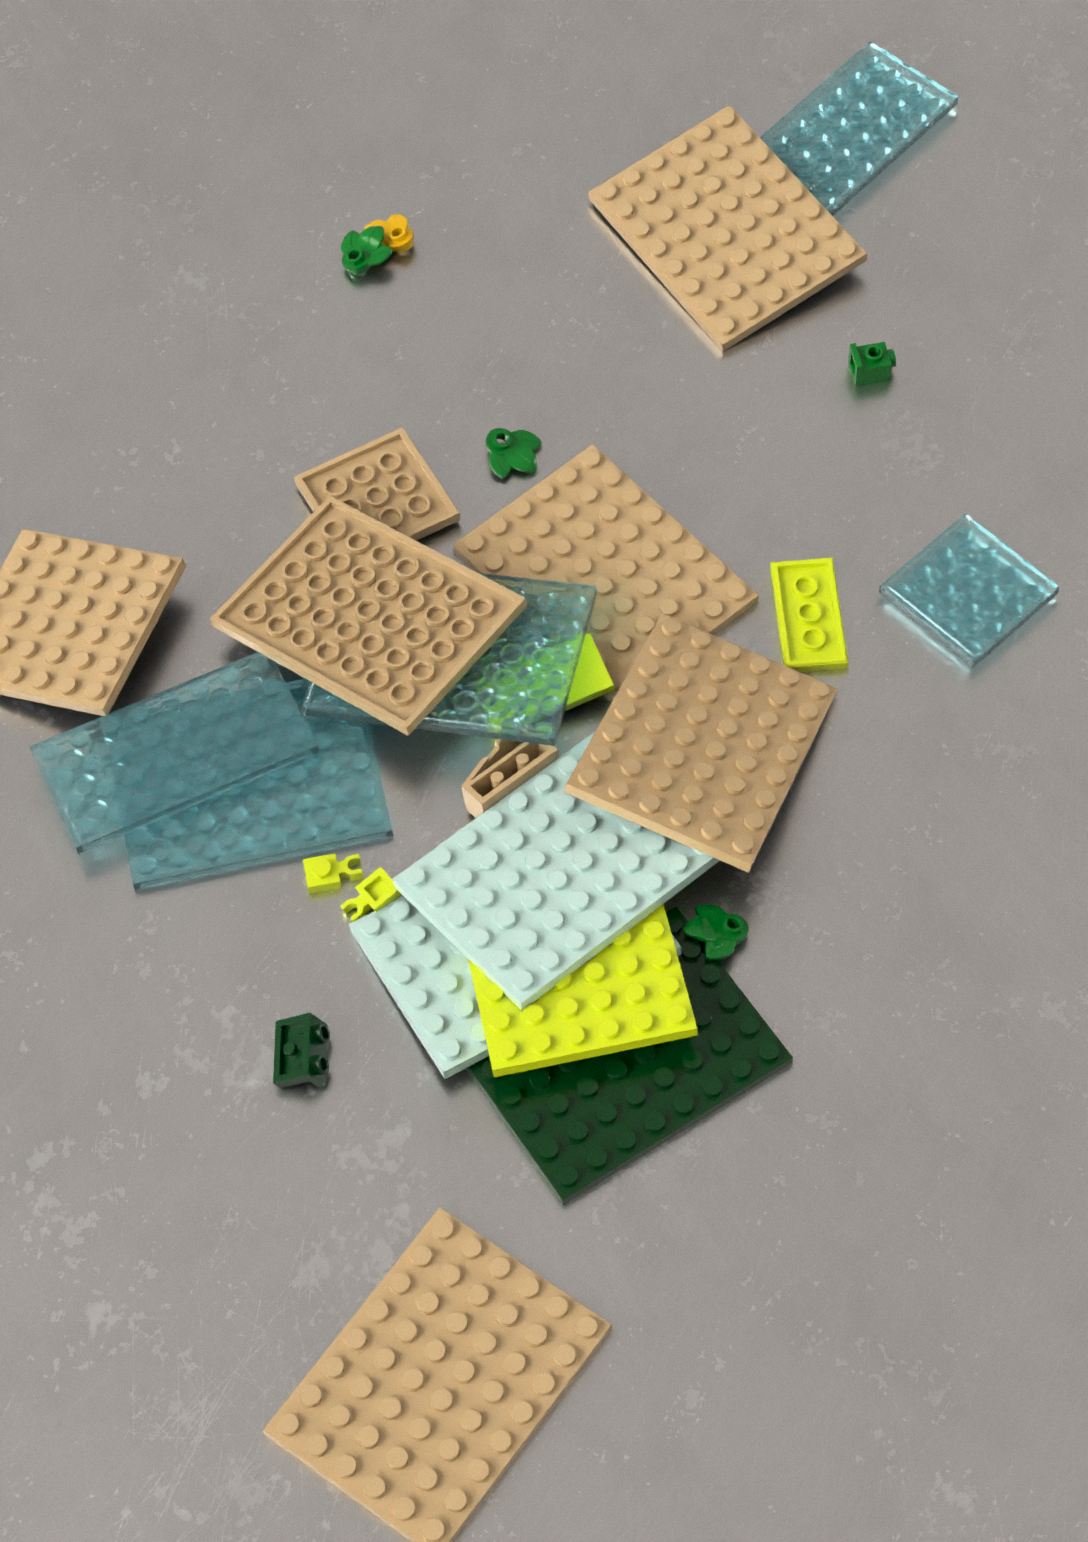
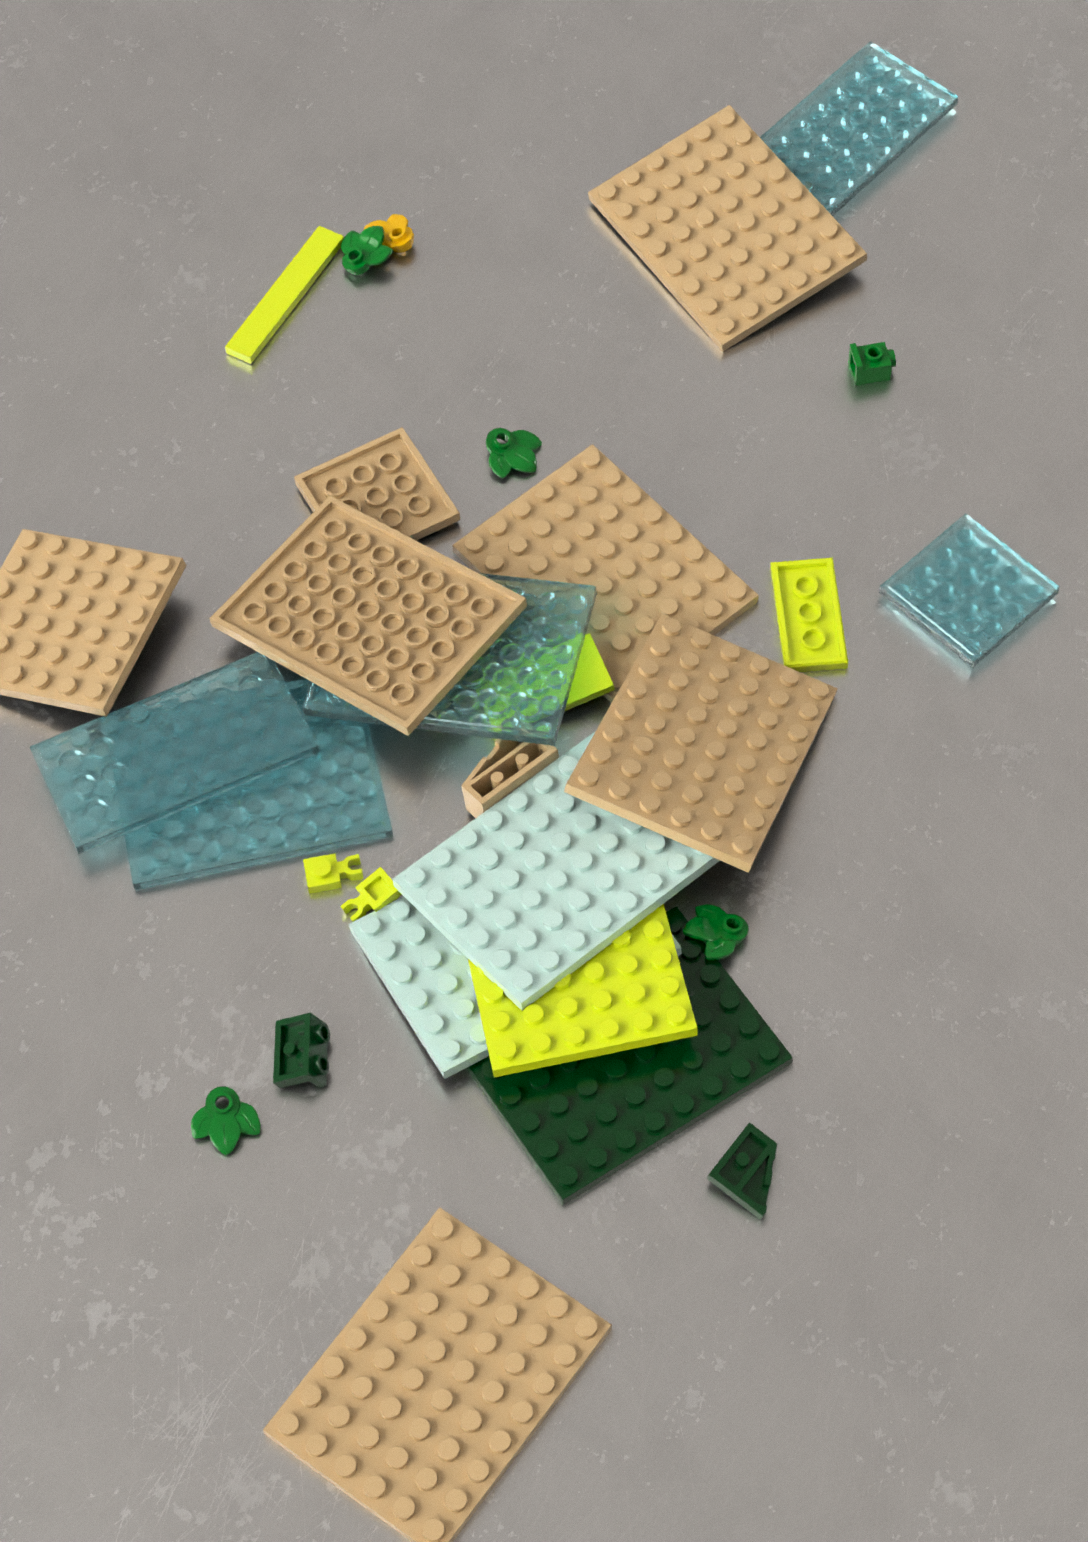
(225, 1124): none -> green plate
(284, 295): none -> neon yellow tile
(747, 1170): none -> dark green wing

